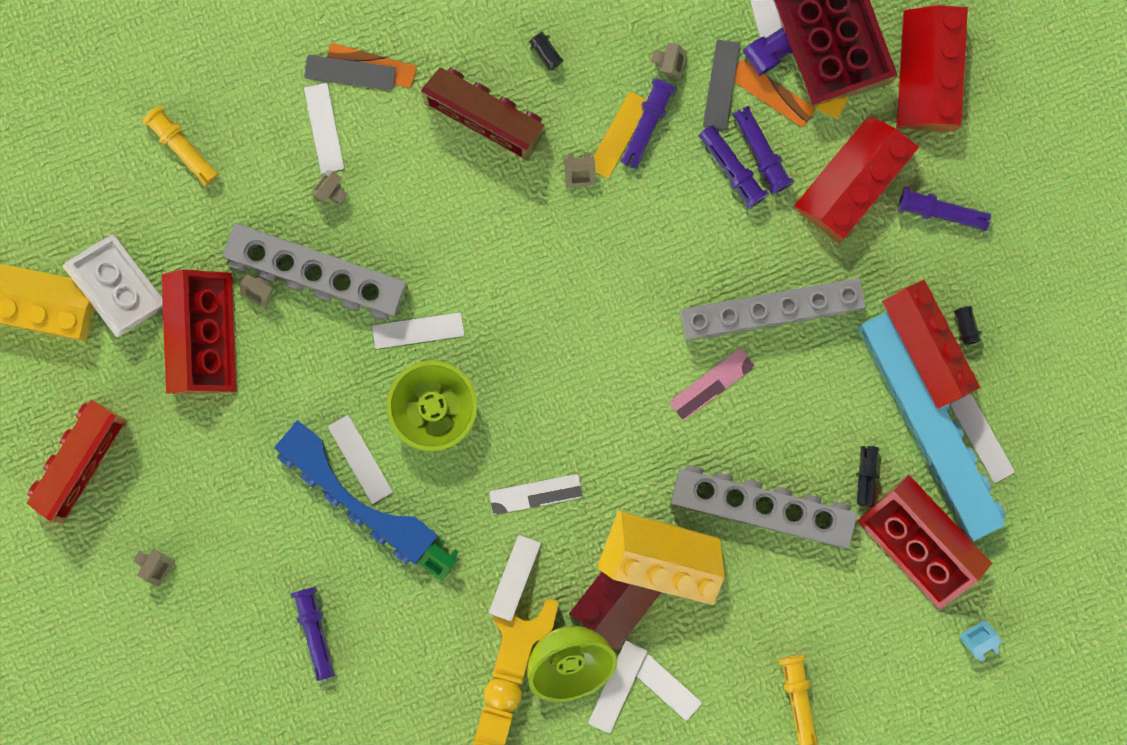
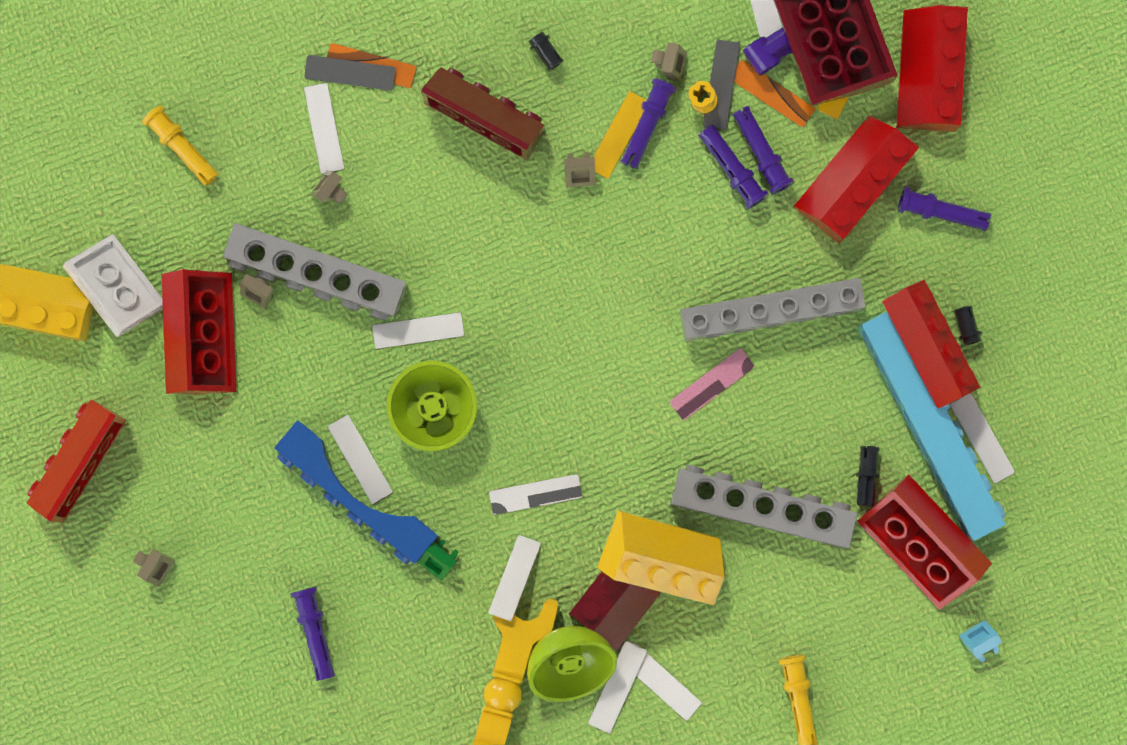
(708, 104): none -> yellow bush

